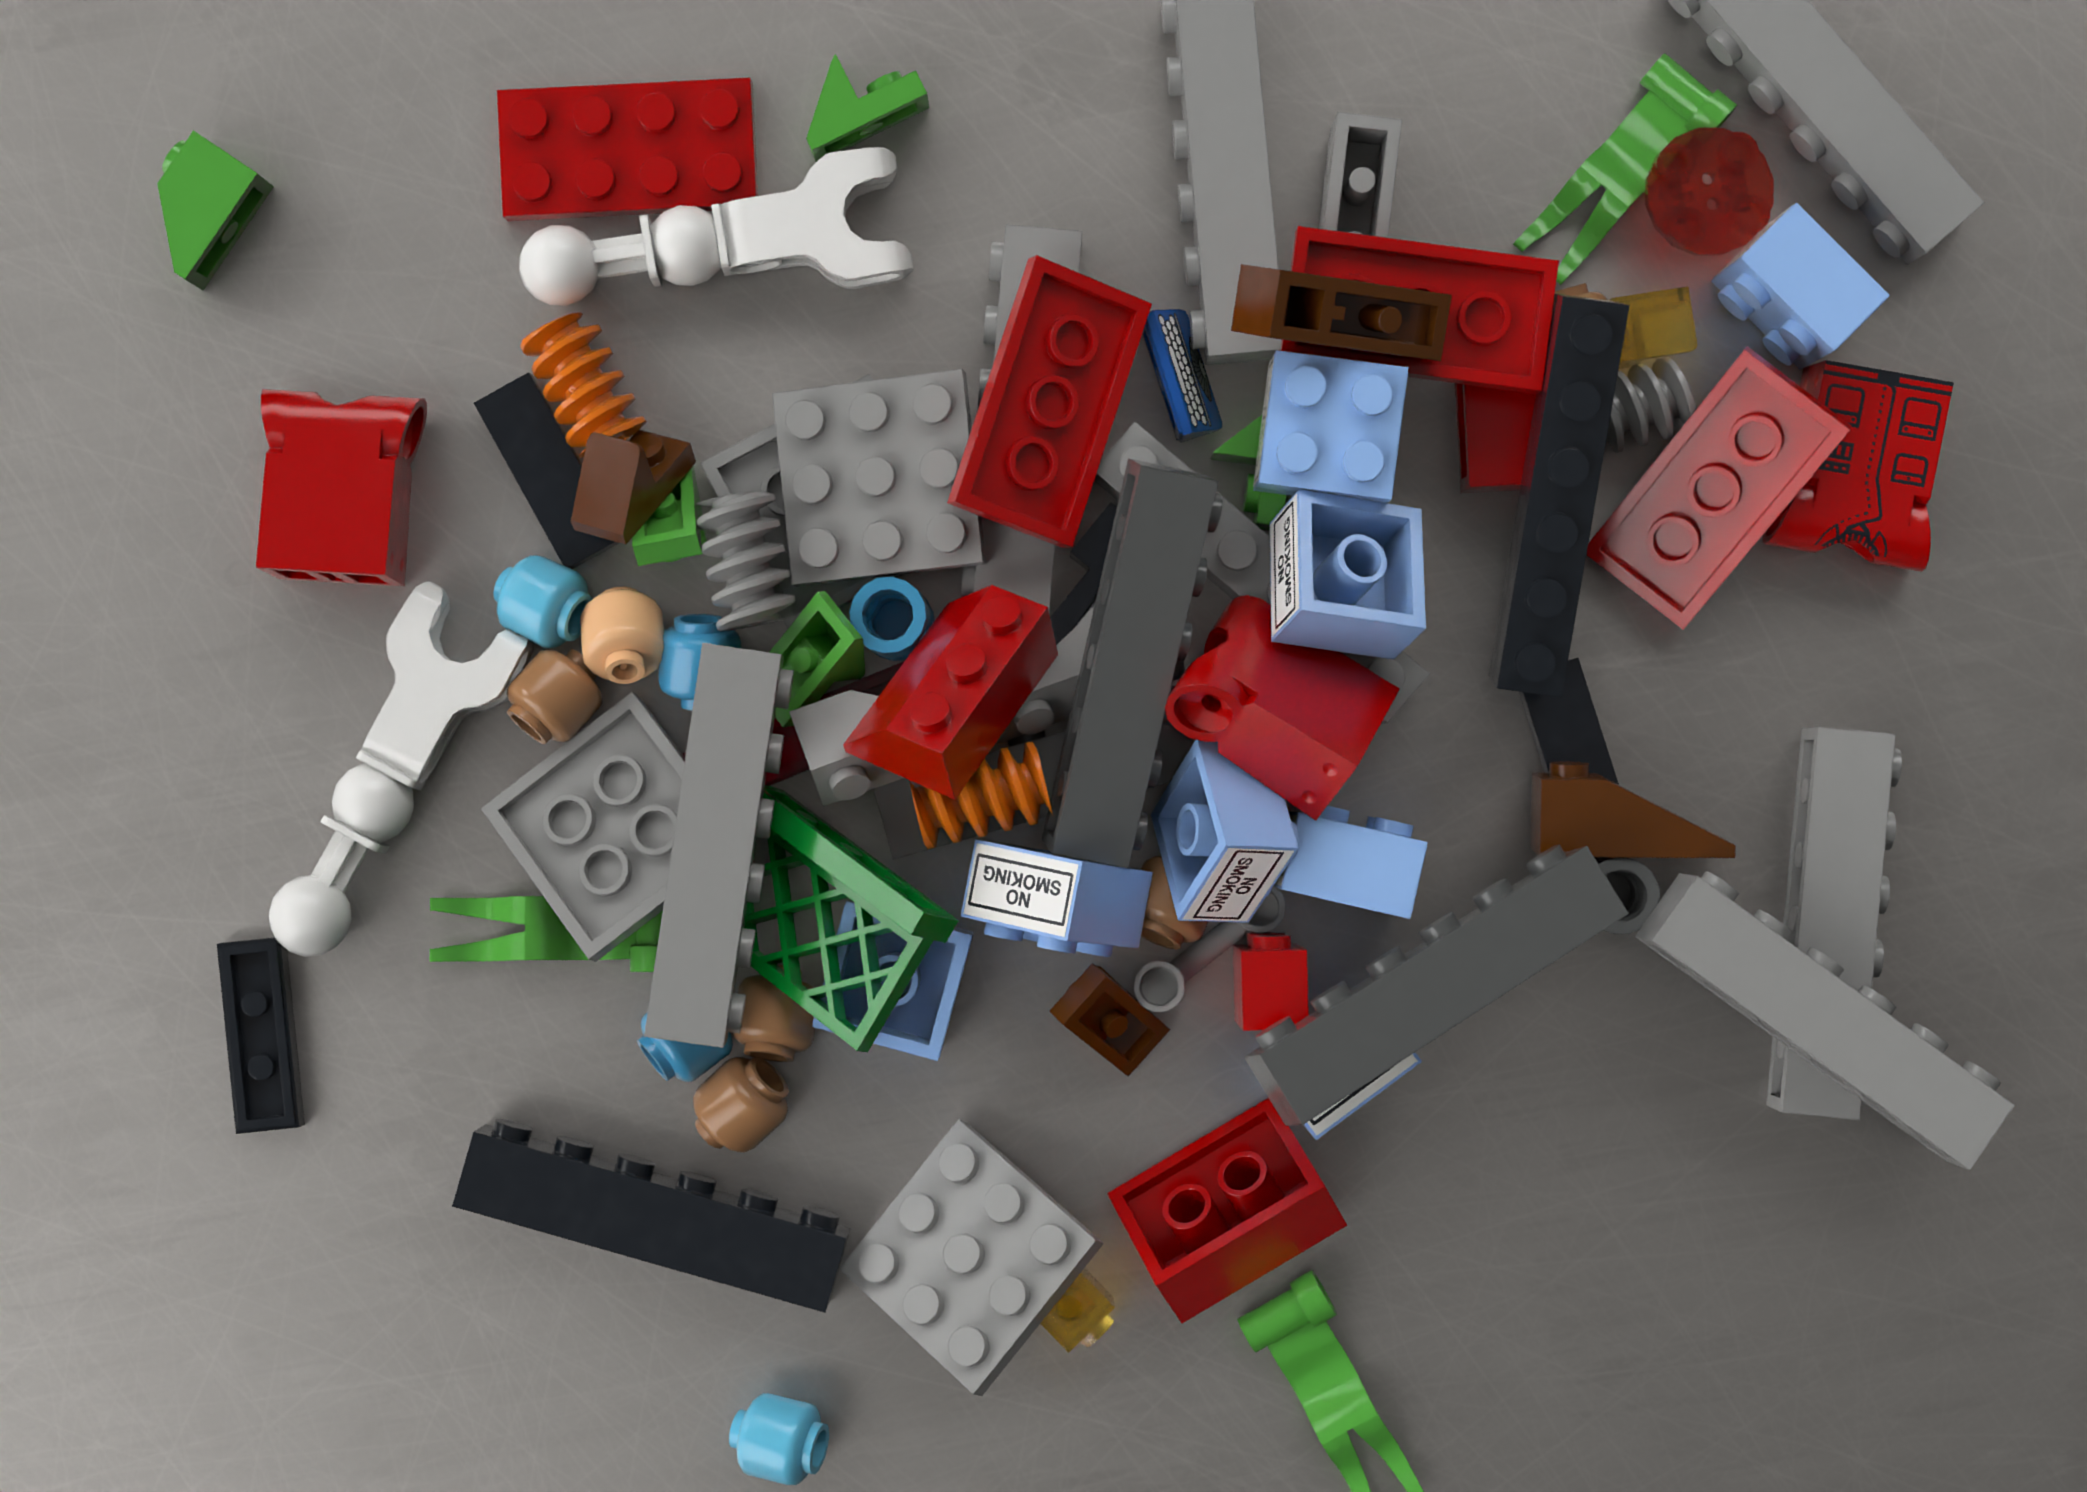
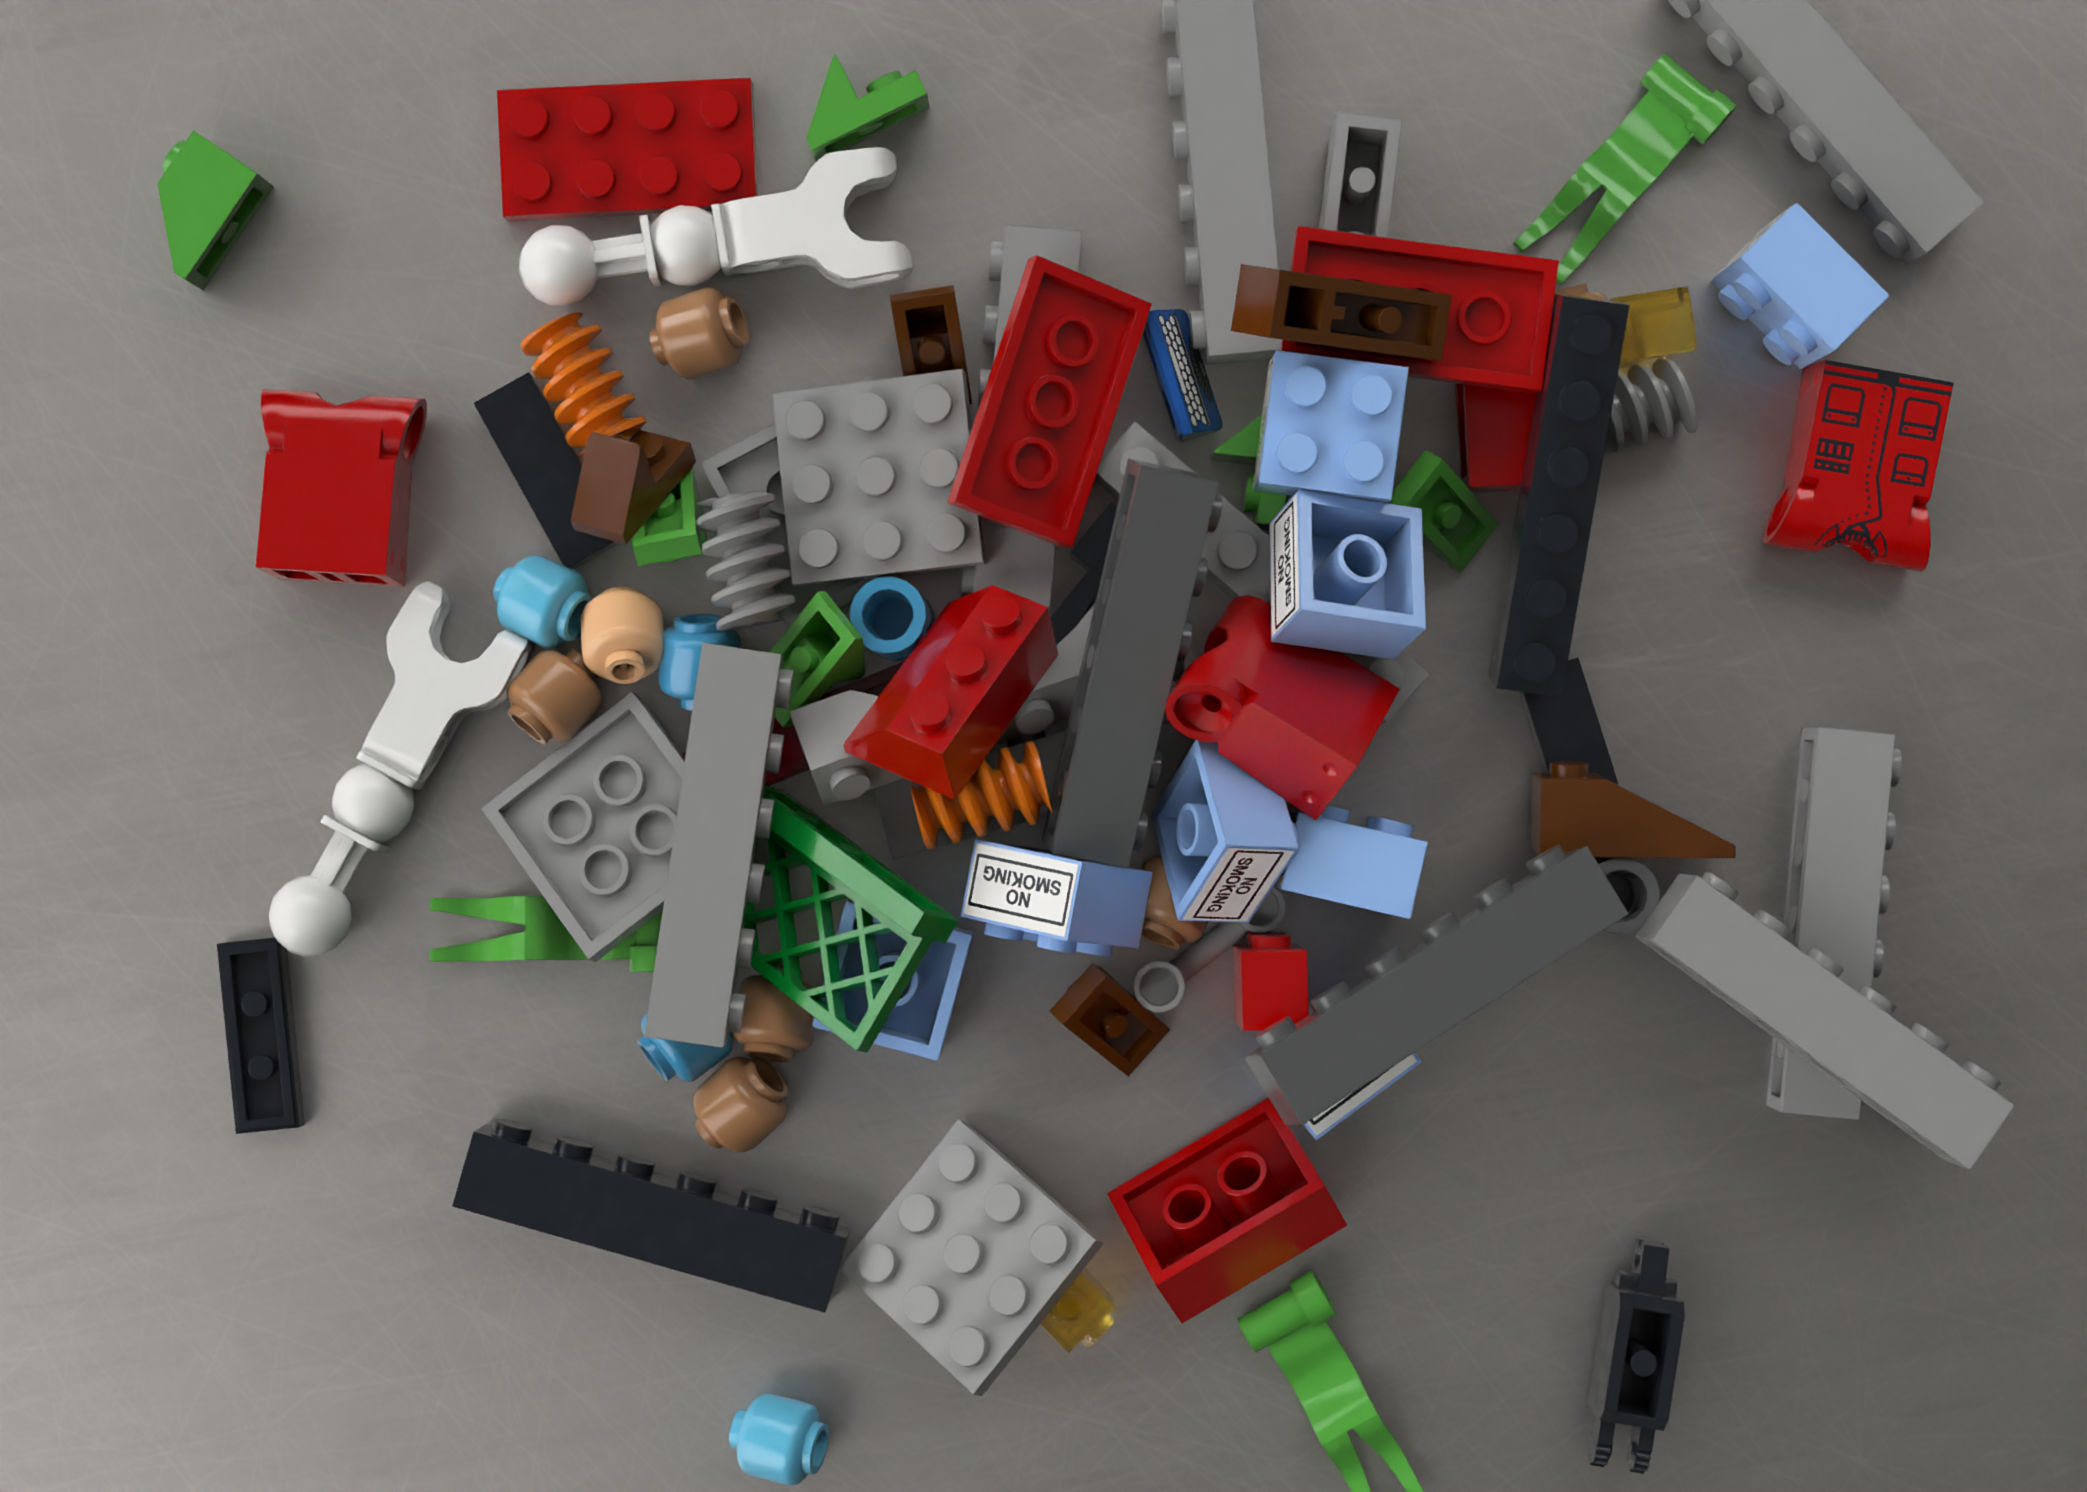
(700, 333): none -> medium nougat head
(929, 331): none -> reddish brown slope
(1452, 516): none -> bright green slope
(1636, 1356): none -> black hinge
(1716, 487): plate -> none
(1739, 186): clear red plate -> none

